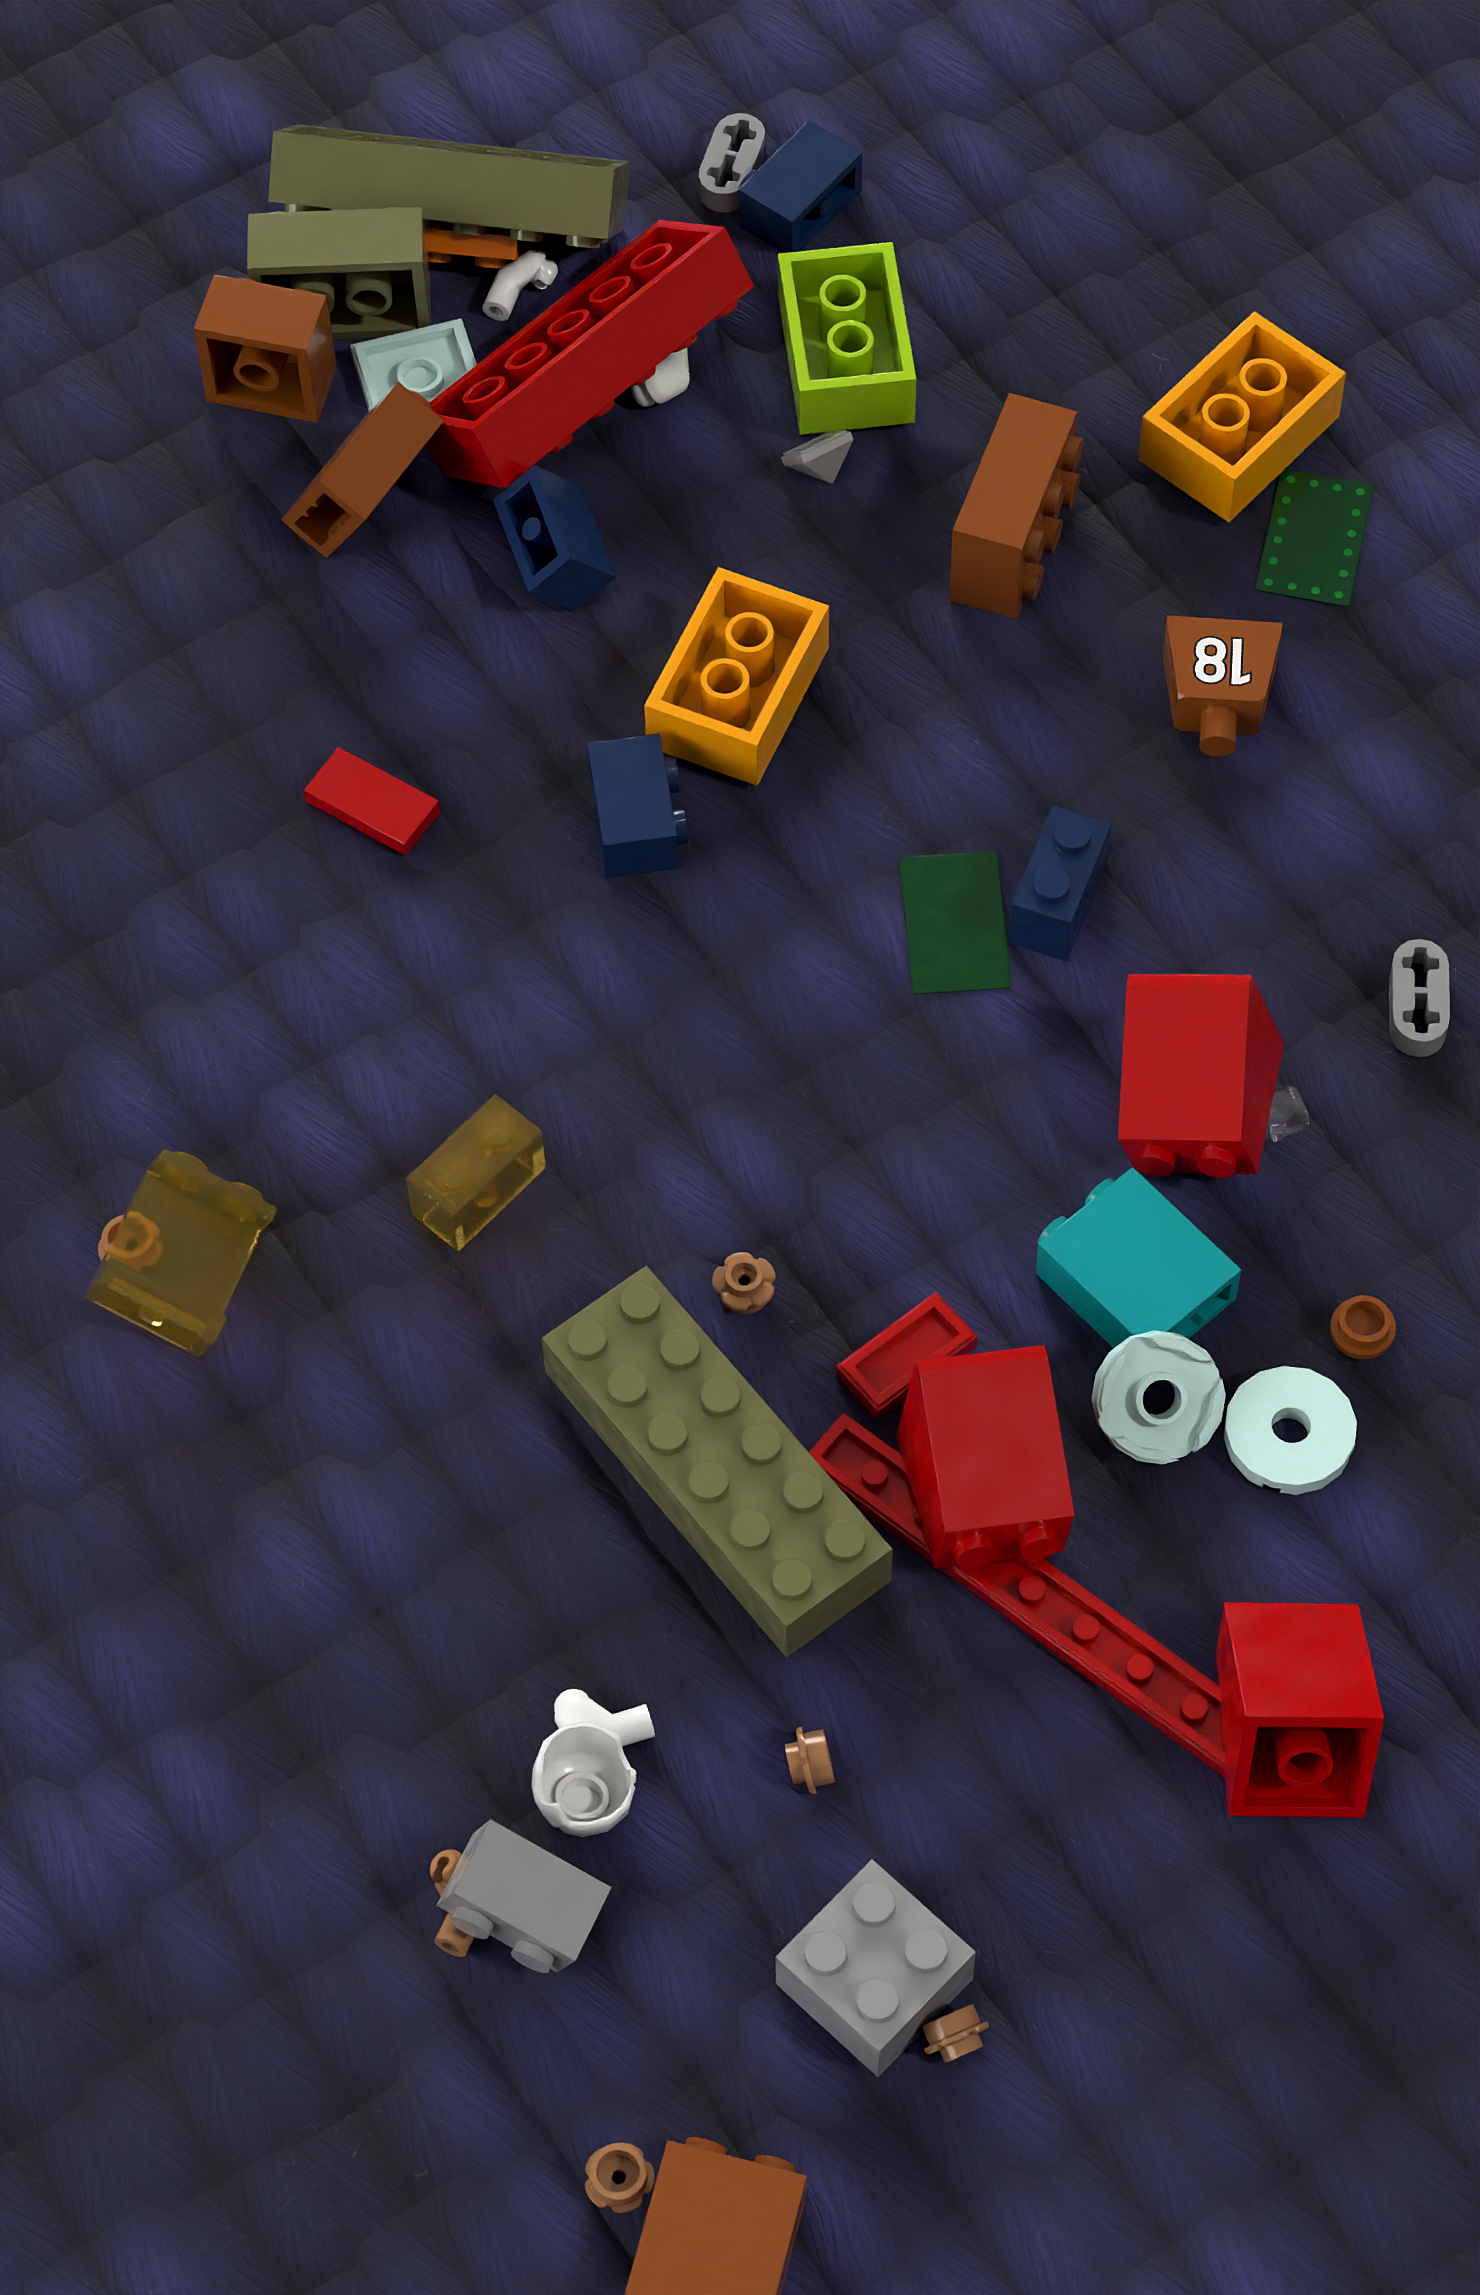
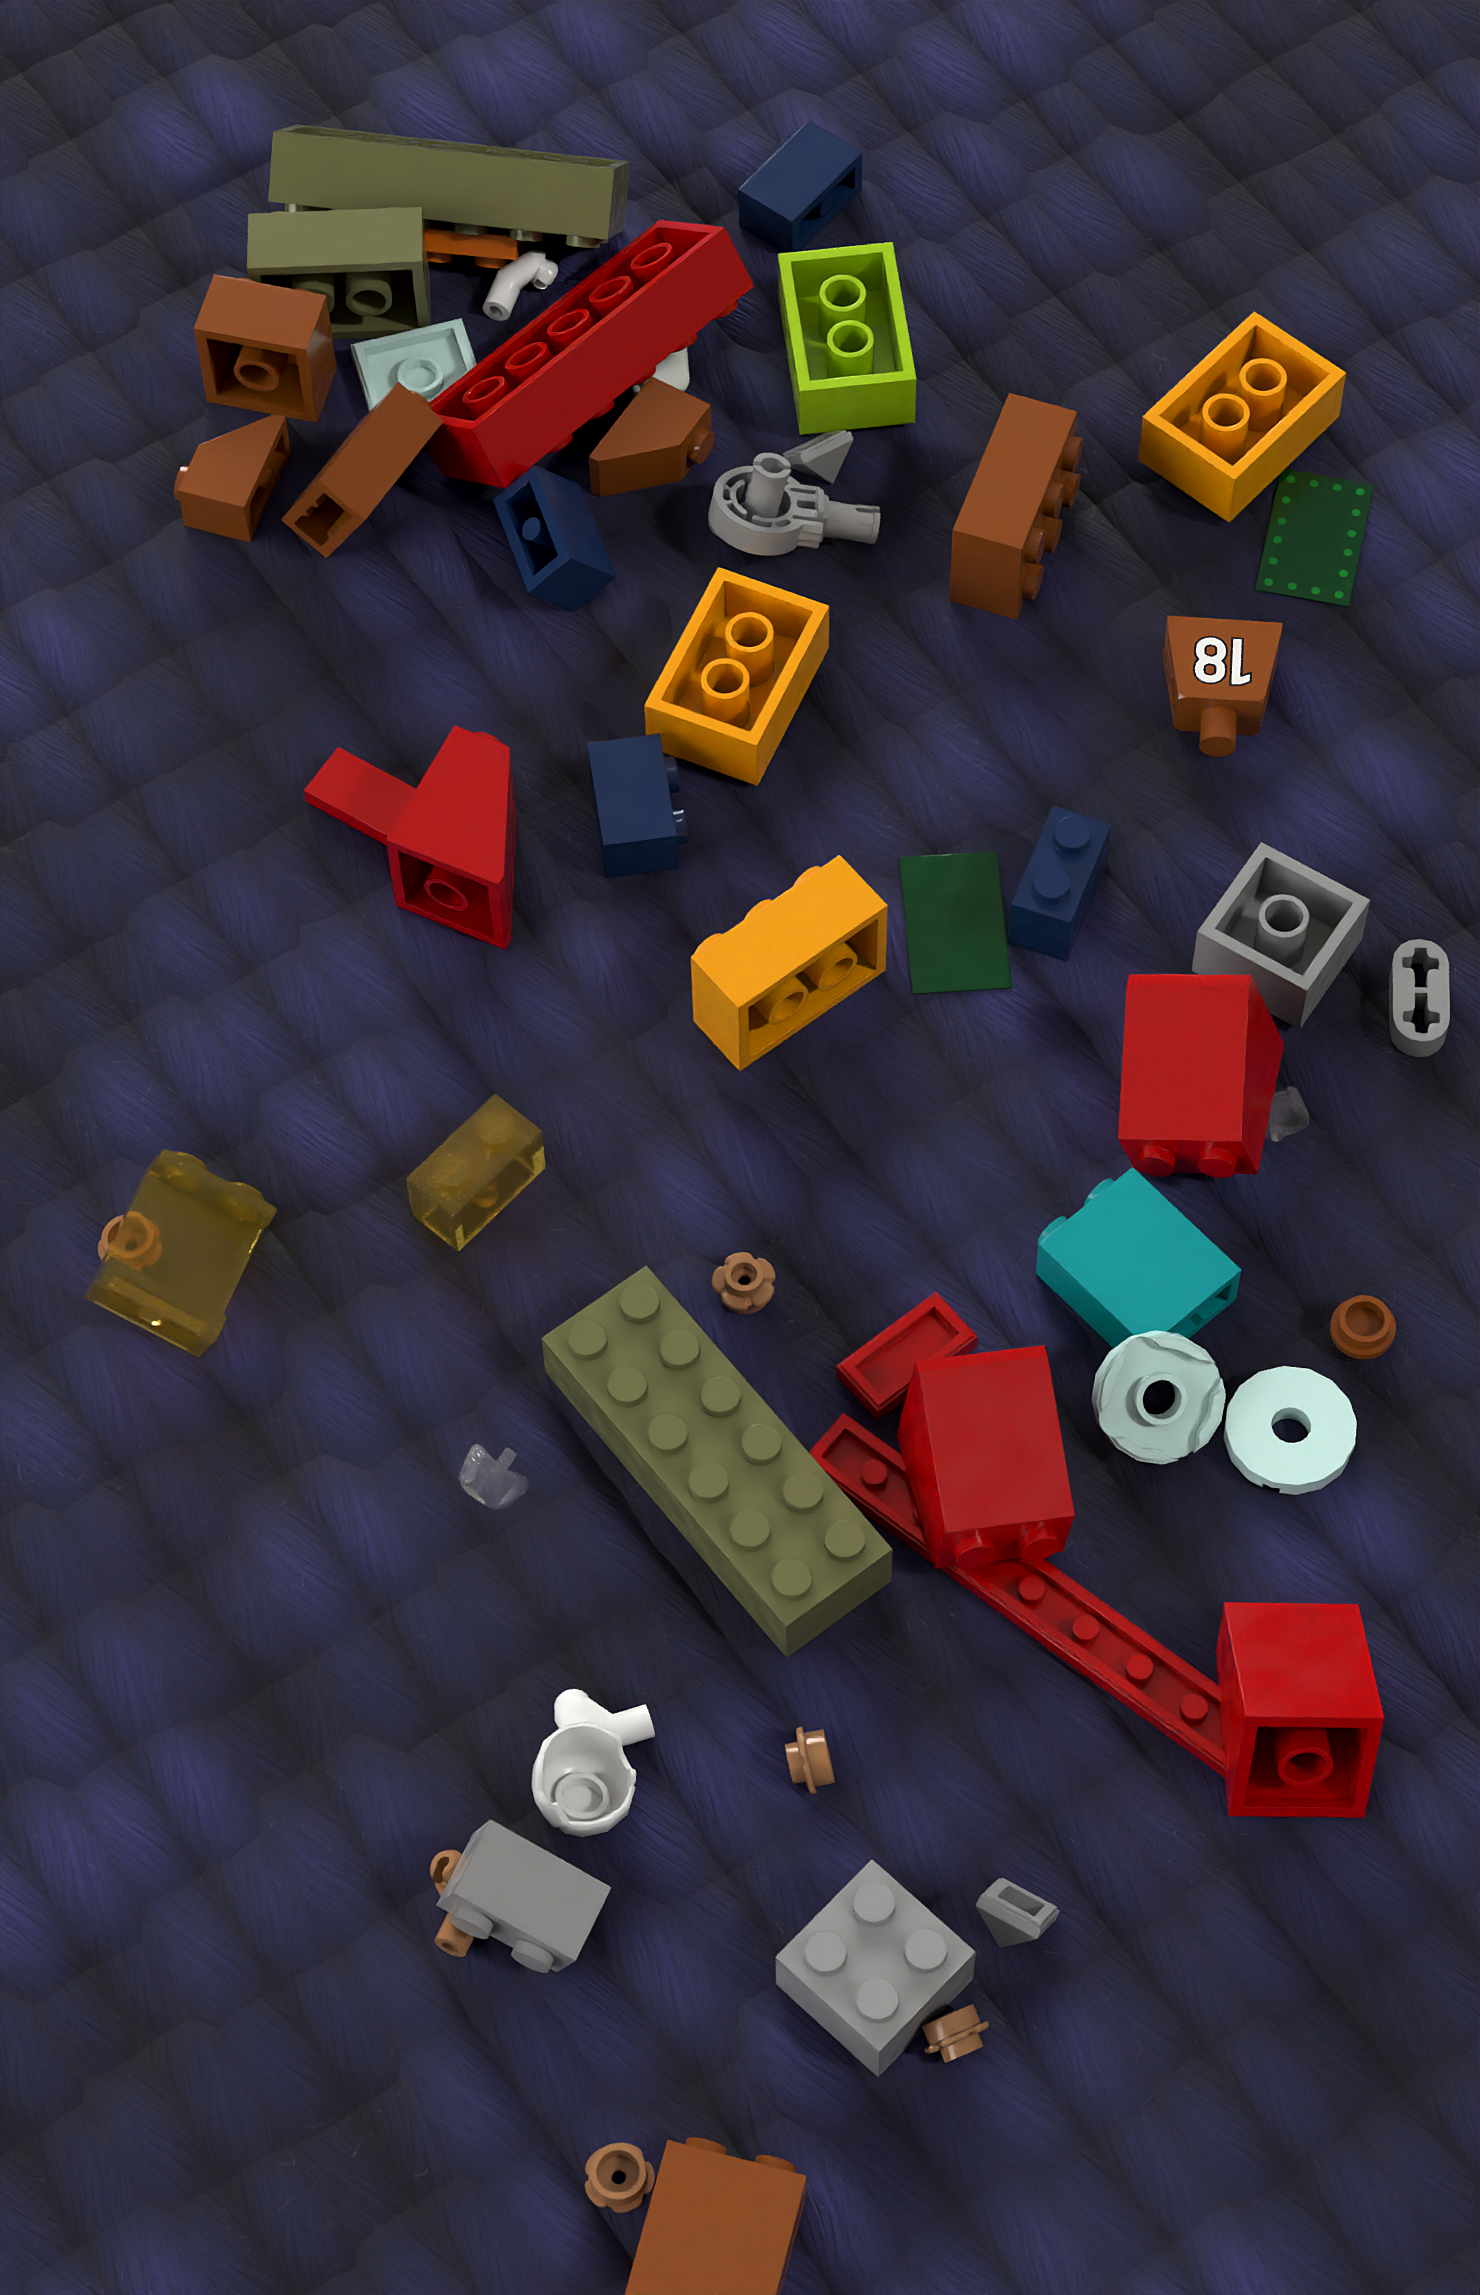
(234, 478): none -> dark orange slope
(458, 840): none -> red slope
(492, 1480): none -> clear piece
(652, 441): none -> dark orange slope
(721, 160): light grey beam -> none
(782, 511): none -> light grey pin
(788, 961): none -> light orange brick
(1014, 1913): none -> light grey slope
(1284, 930): none -> light grey brick

